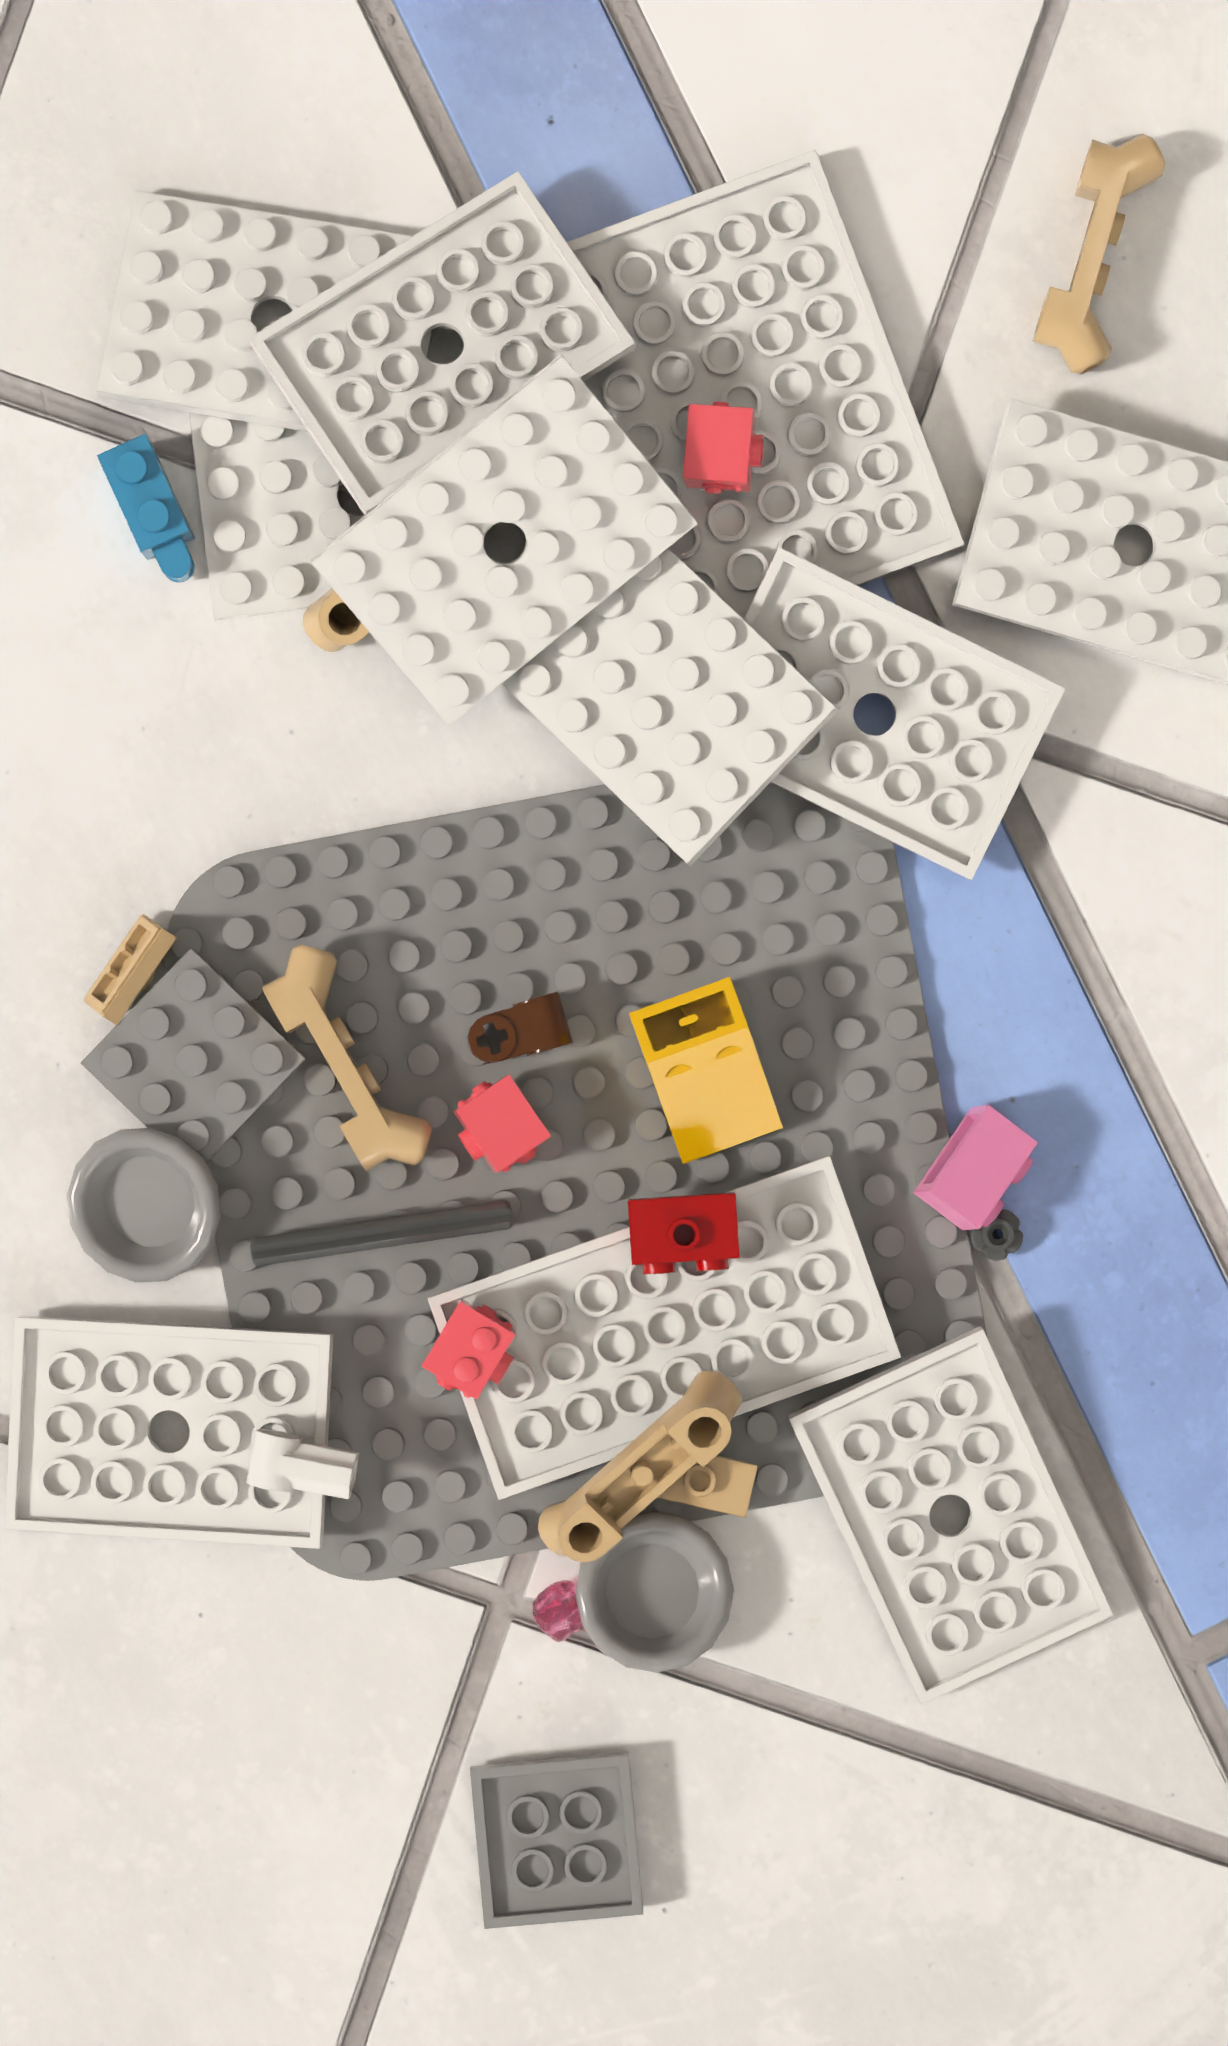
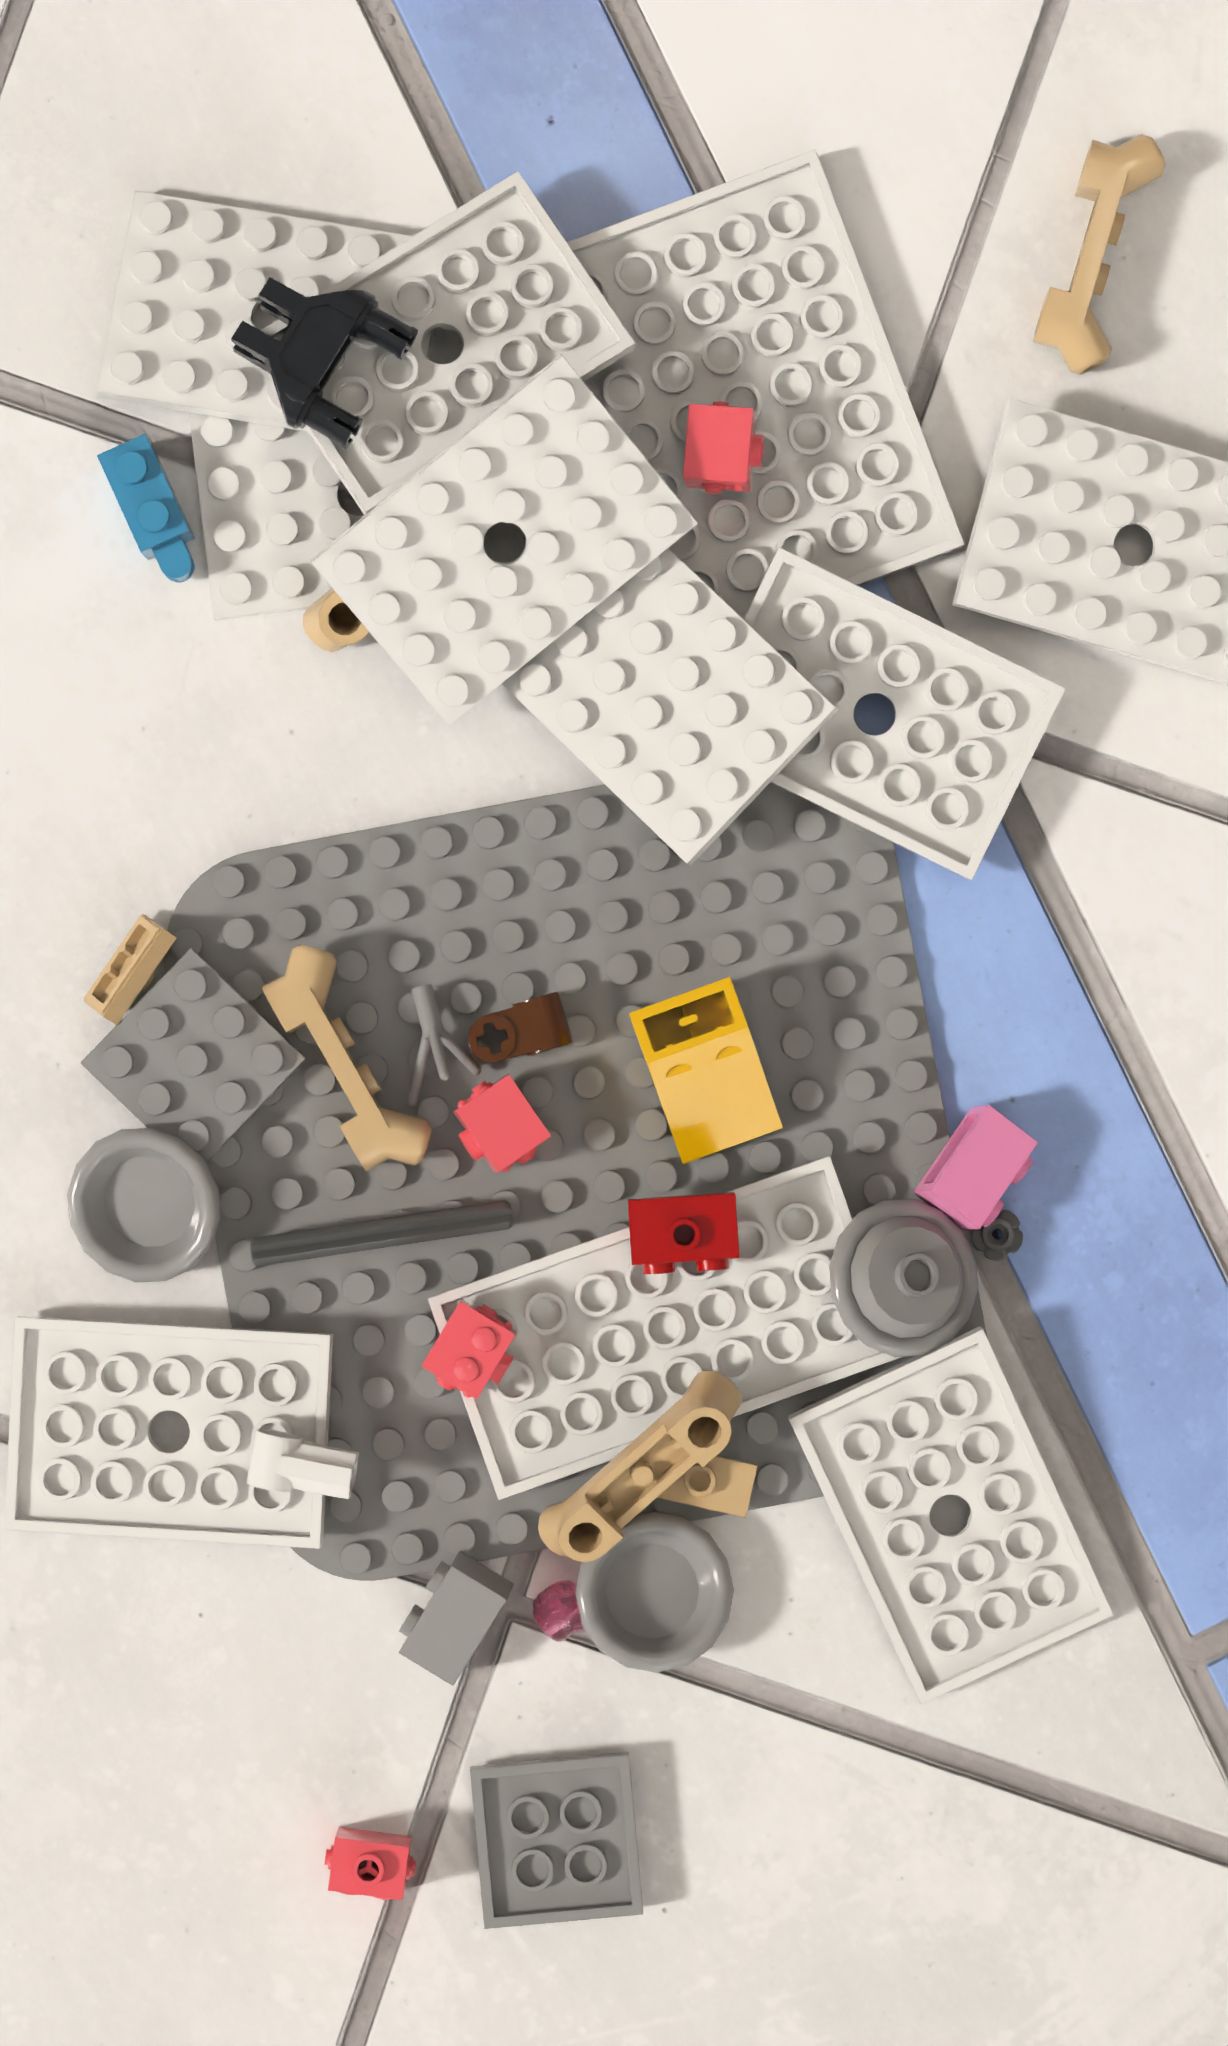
(312, 349): none -> black connector
(387, 1850): none -> coral head
(433, 1037): none -> light grey plant
(455, 1618): none -> light grey brick
(903, 1277): none -> light grey piece

